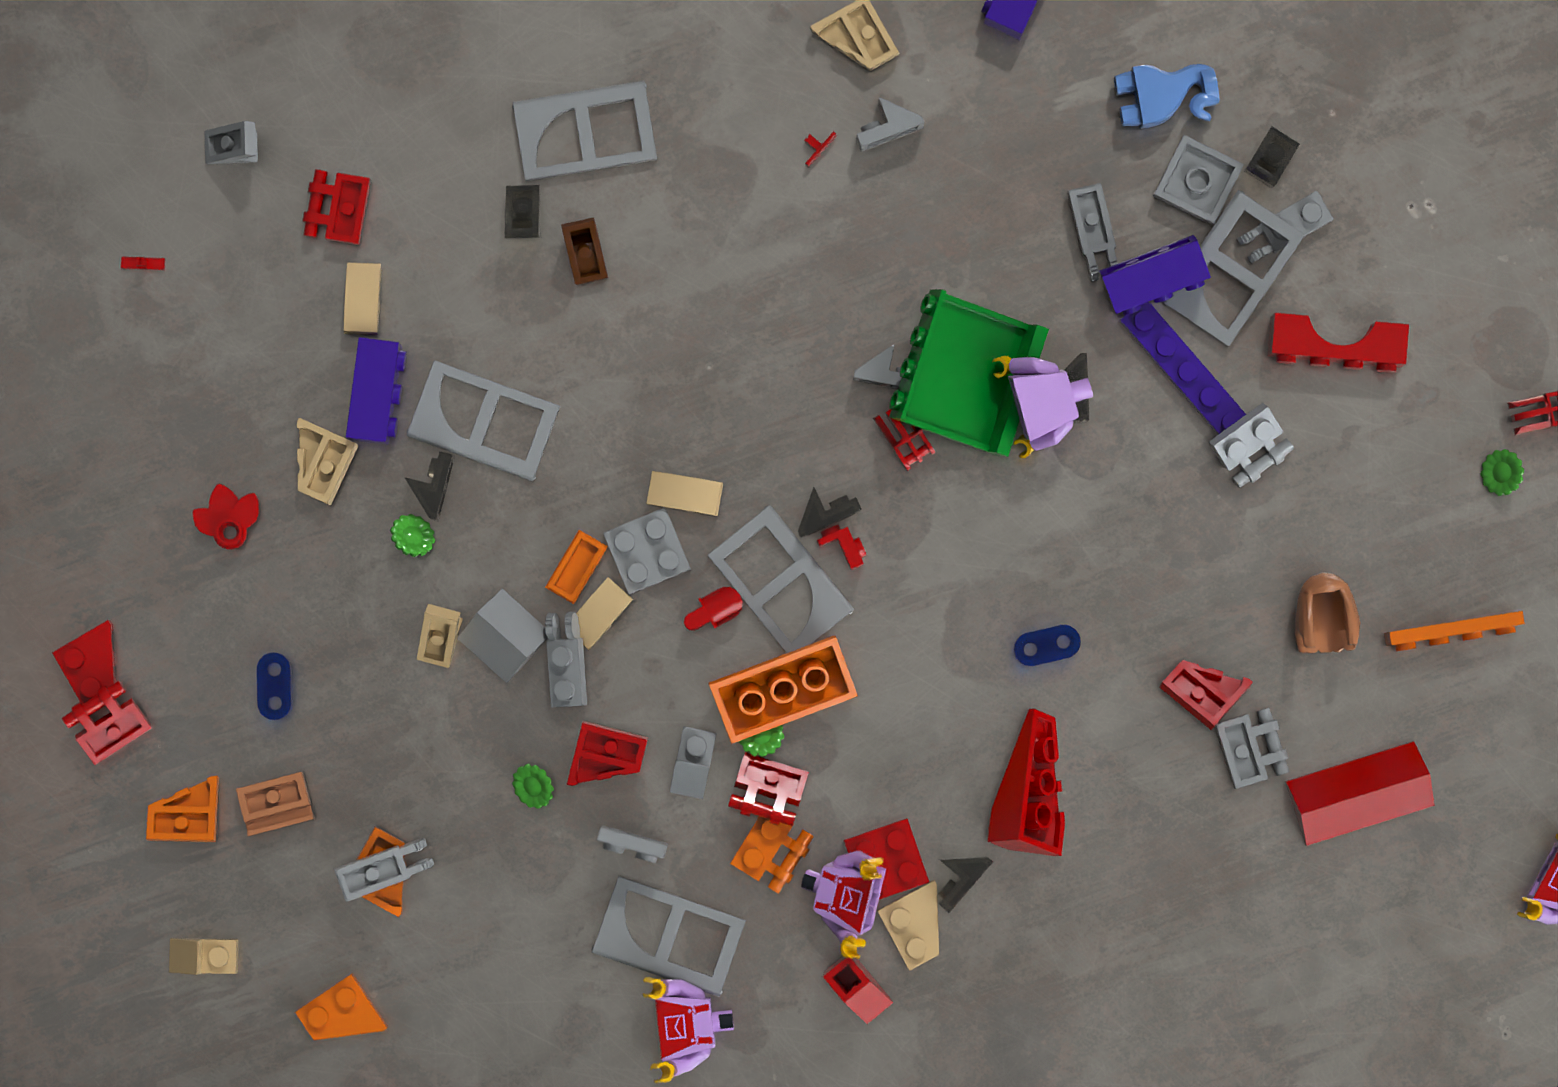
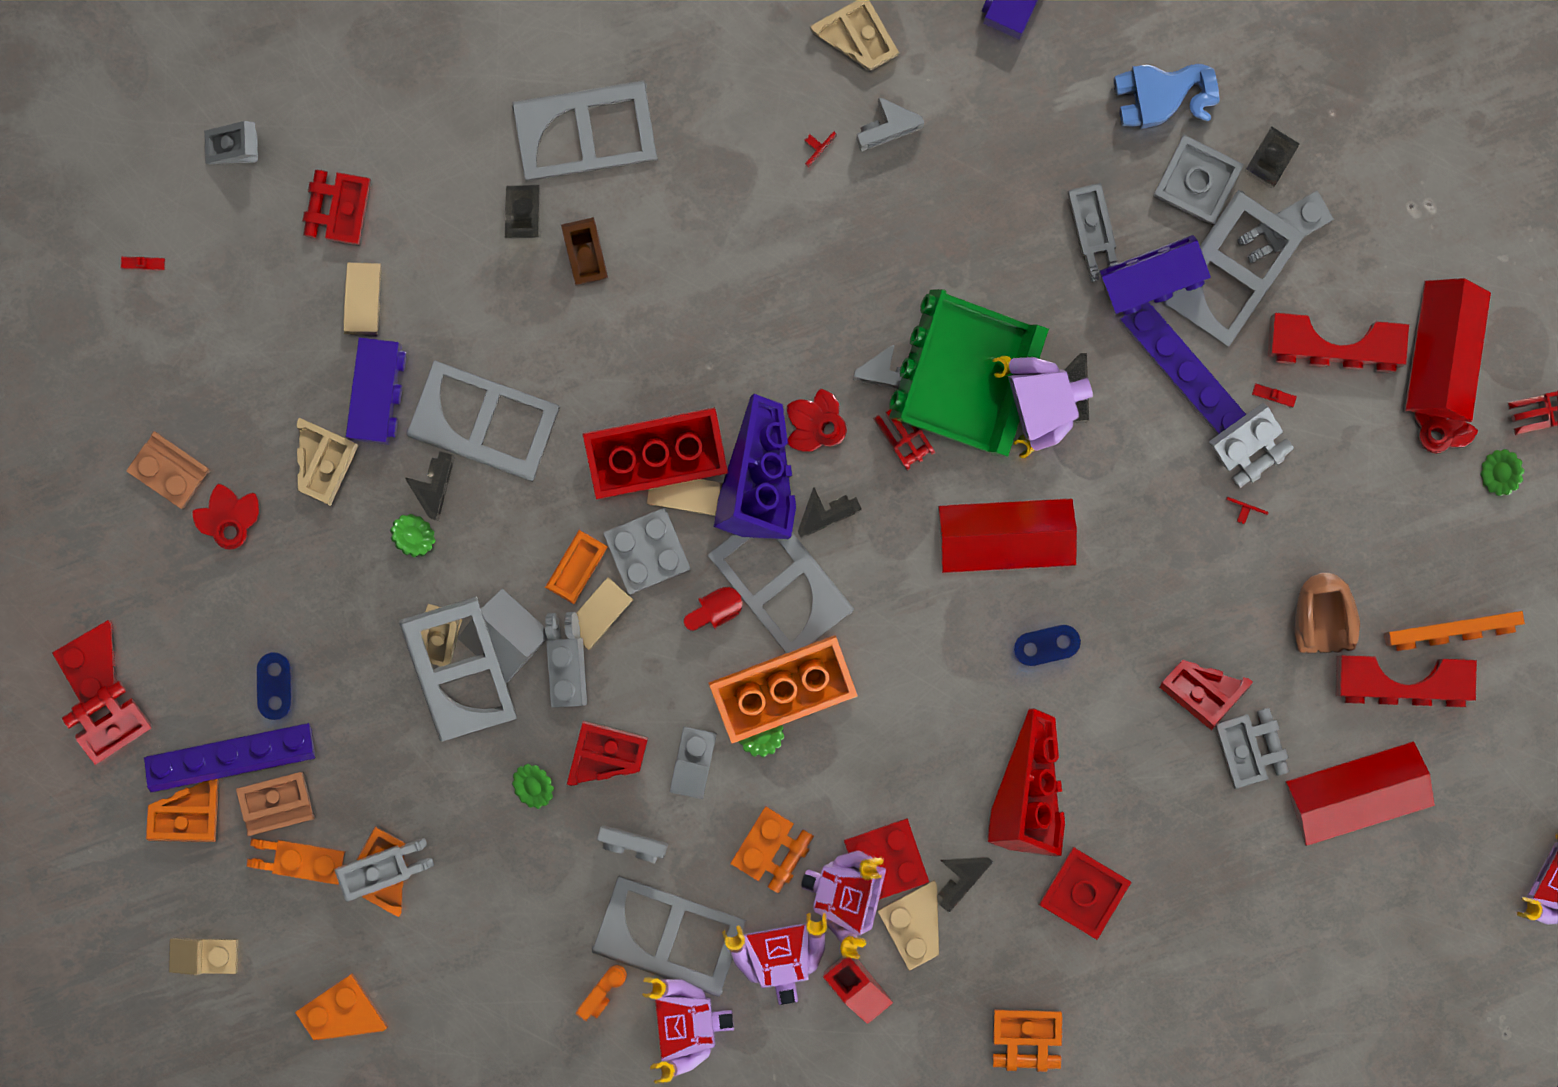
(168, 470): none -> nougat plate
(229, 757): none -> dark purple plate
(299, 860): none -> orange hinge
(447, 715): none -> light grey window
(597, 999): none -> orange plate
(655, 453): none -> red slope
(756, 489): none -> dark purple wedge
(772, 781): plate -> none
(779, 955): none -> torso
(811, 420): none -> red plate
(851, 548): red bracket -> none
(1008, 535): none -> red slope
(1027, 1028): none -> orange plate
(1085, 893): none -> red plate
(1245, 509): none -> red piece
(1274, 395): none -> red piece
(1448, 349): none -> red slope
(1449, 681): none -> red arch
(1454, 432): none -> red plate

